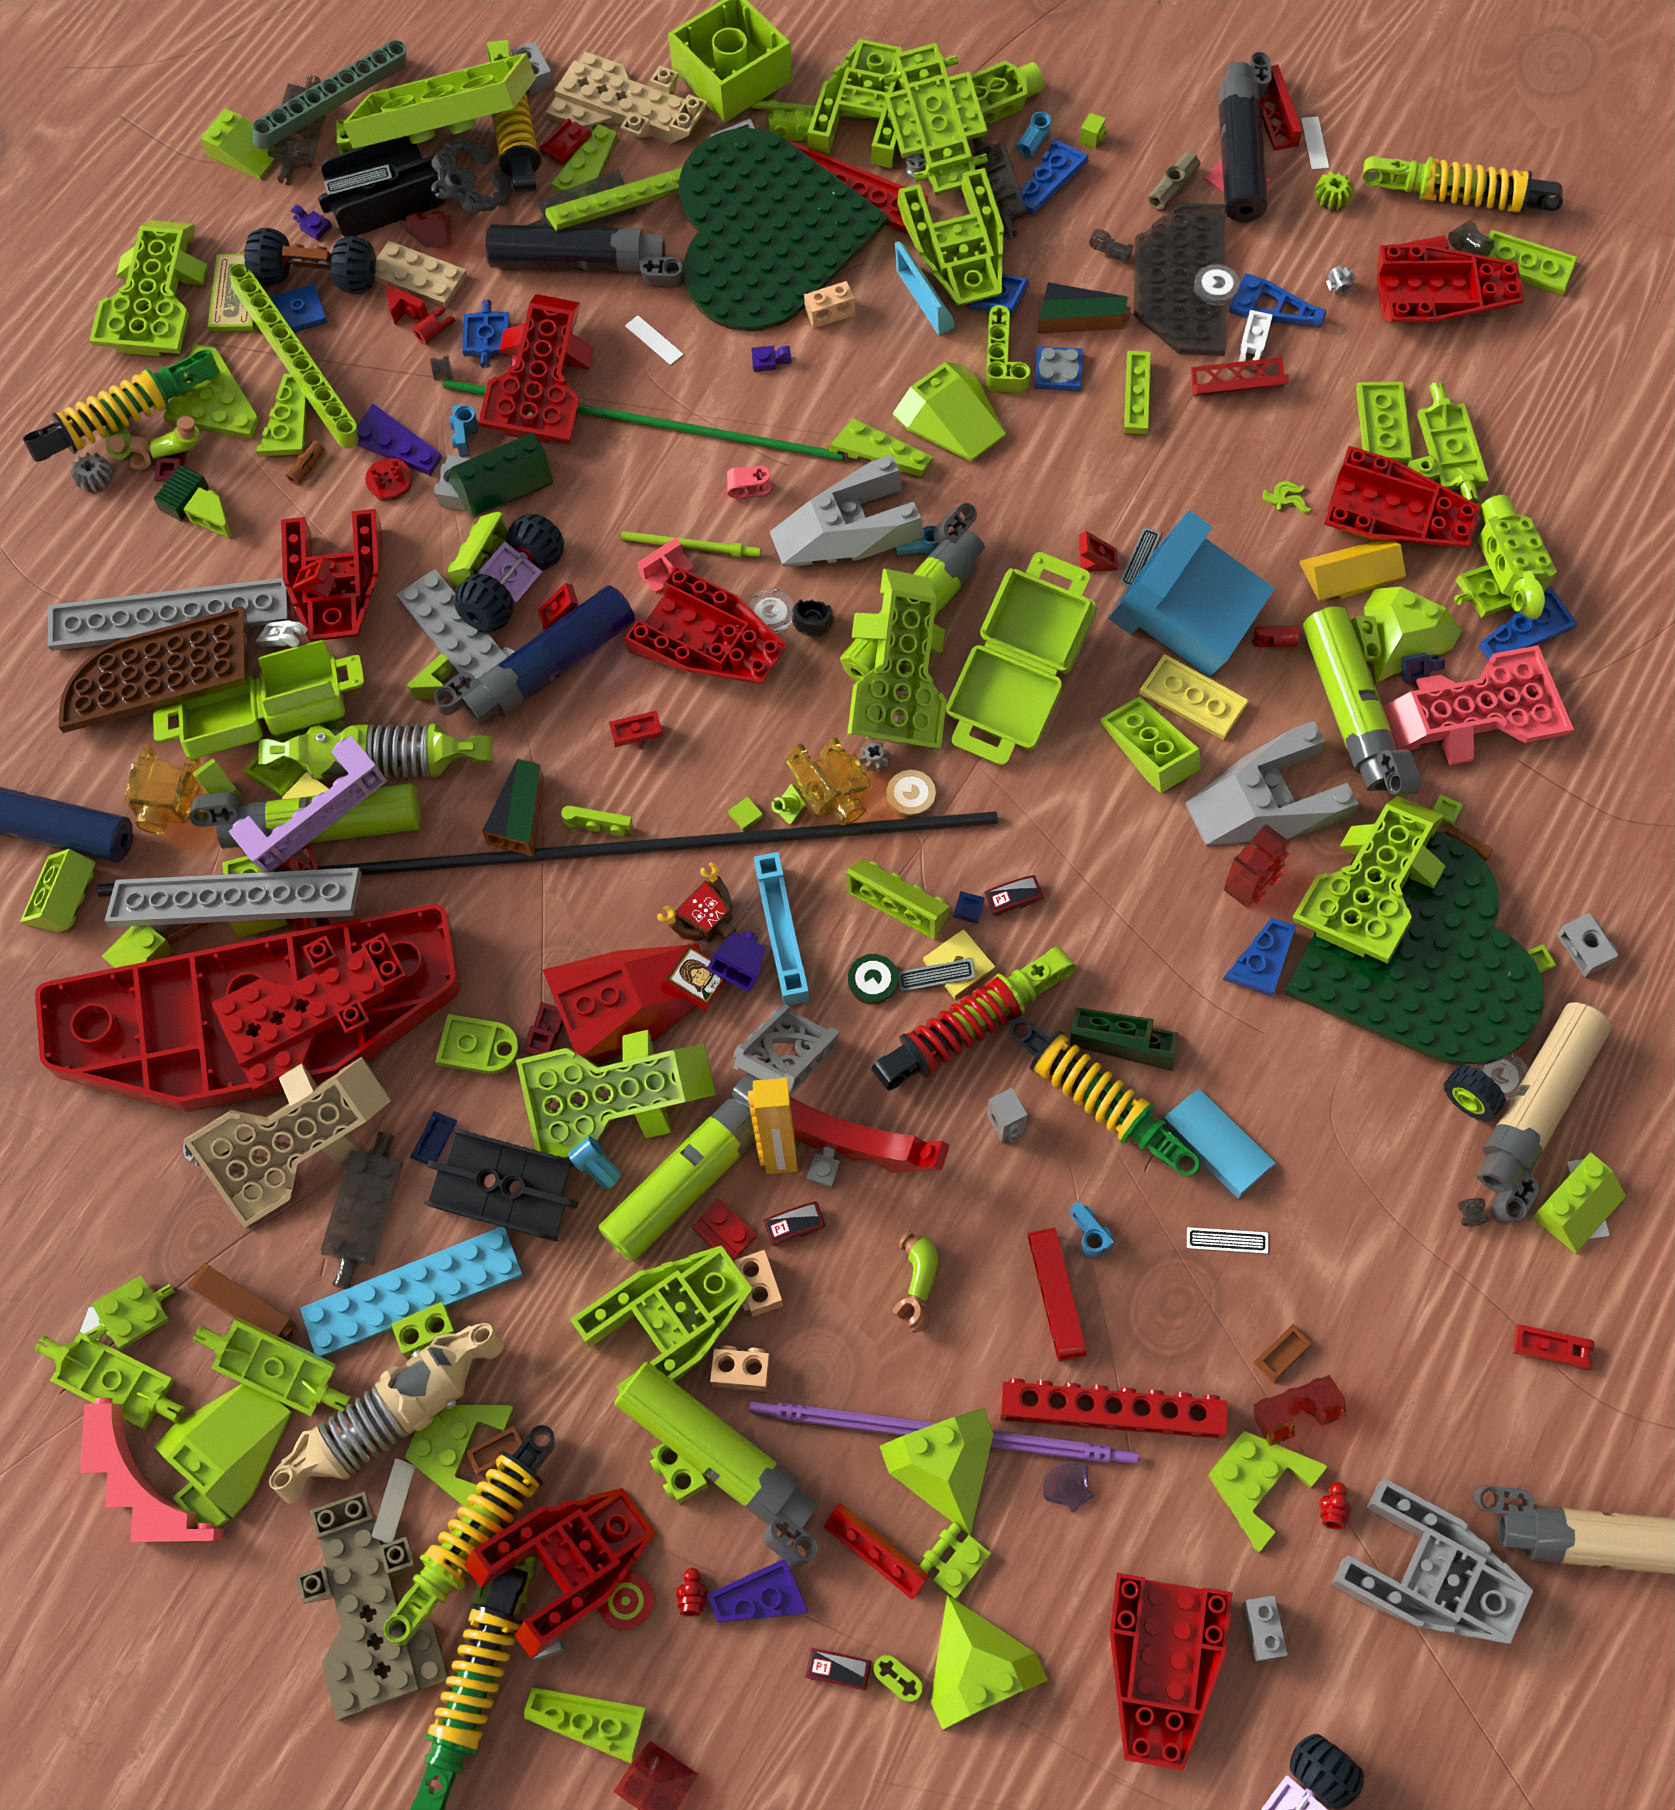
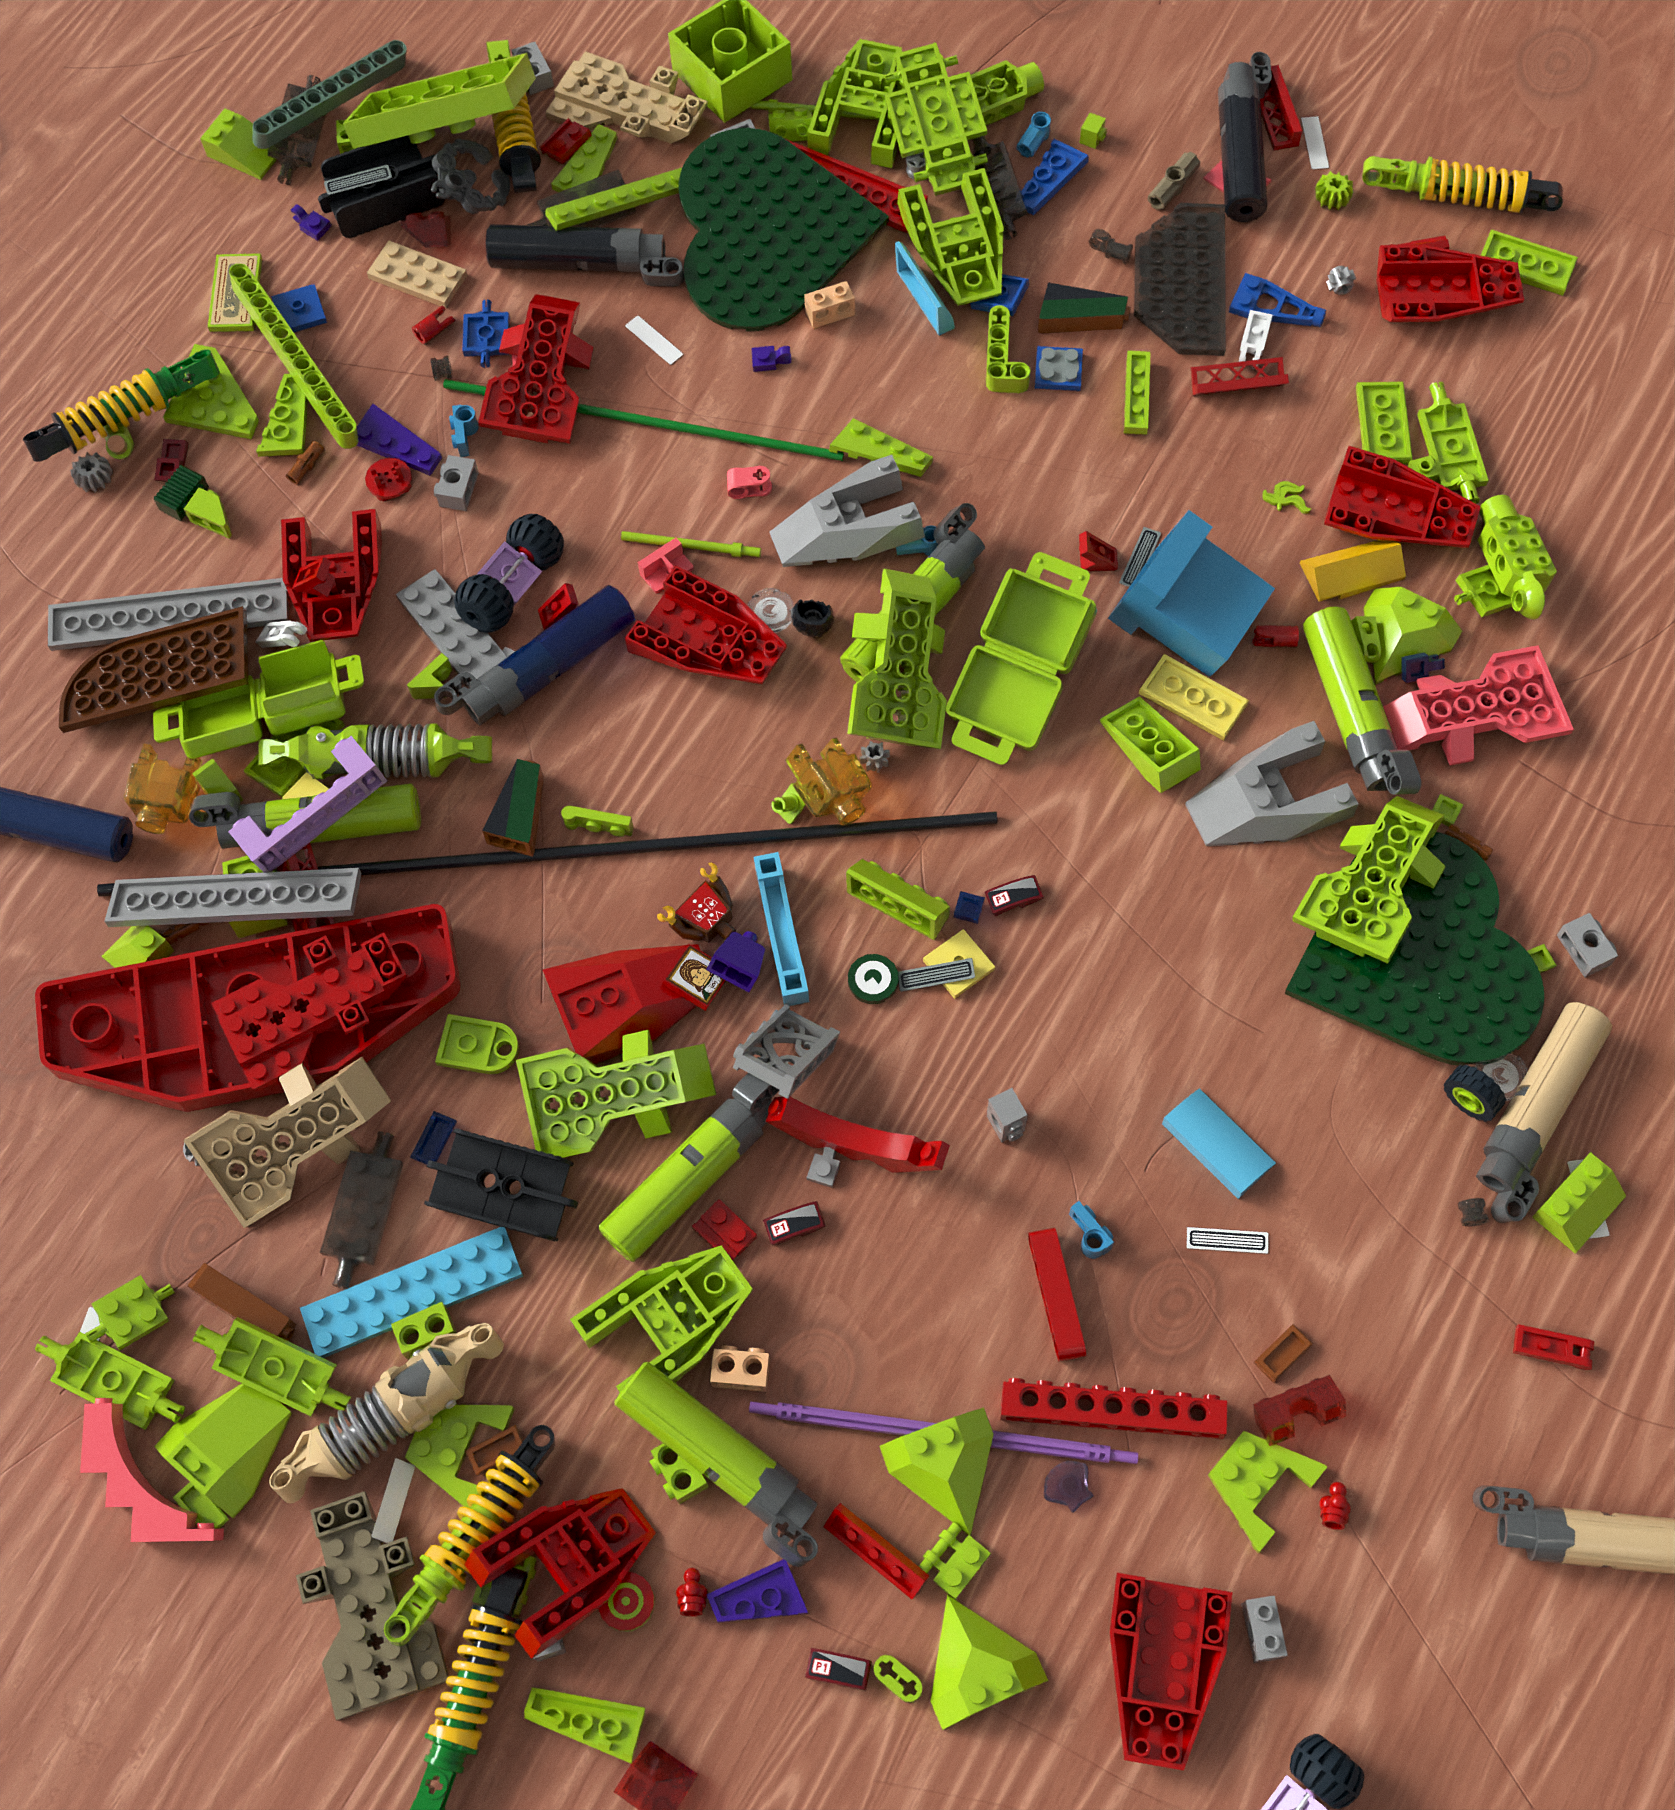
(59, 891): lime slope -> none
(145, 312): lime piece -> none
(180, 440): piece -> none
(270, 256): black plate -> none
(403, 302): red slope -> none
(480, 546): lime slope -> none
(501, 475): dark green slope -> none
(545, 1030): dark red slope -> none
(591, 1158): dark azure piece -> none
(636, 729): red panel -> none
(745, 814): lime tile -> none
(762, 1282): light nougat brick -> none
(773, 1125): yellow brick -> none
(911, 793): tan tile -> none
(925, 1264): piece -> none
(951, 412): lime wedge -> none
(994, 1003): piece -> none
(1101, 1095): piece -> none
(1124, 1037): dark green slope -> none
(1217, 284): clear tile -> none
(1257, 867): clear red piece -> none
(1263, 960): blue wing -> none
(1451, 1579): light grey wedge -> none
(1468, 236): clear smoke piece -> none
(1524, 632): blue wing -> none

